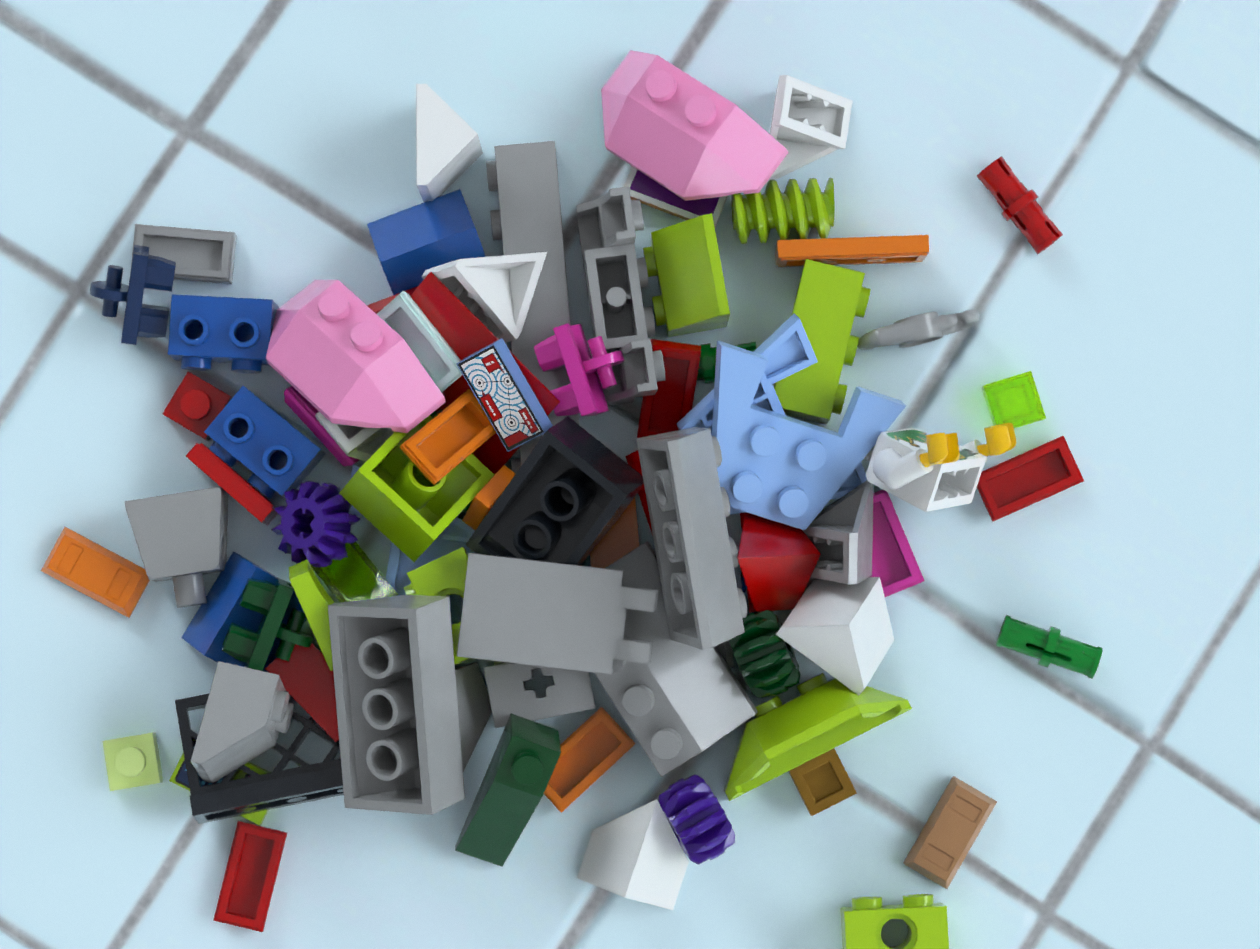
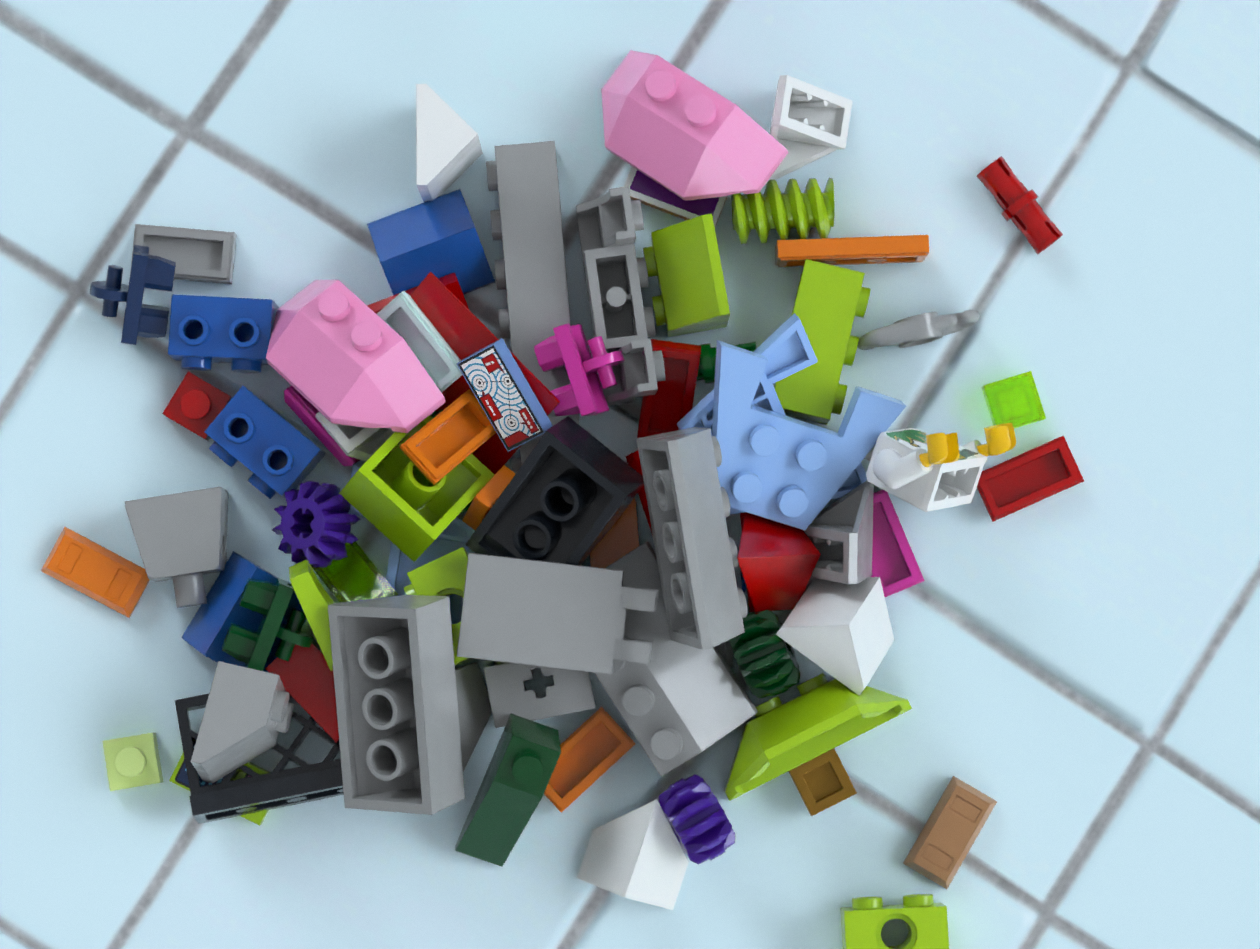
(232, 483): red tile -> none
(250, 876): red tile -> none
(494, 288): white slope -> none
(1049, 646): green pin -> none

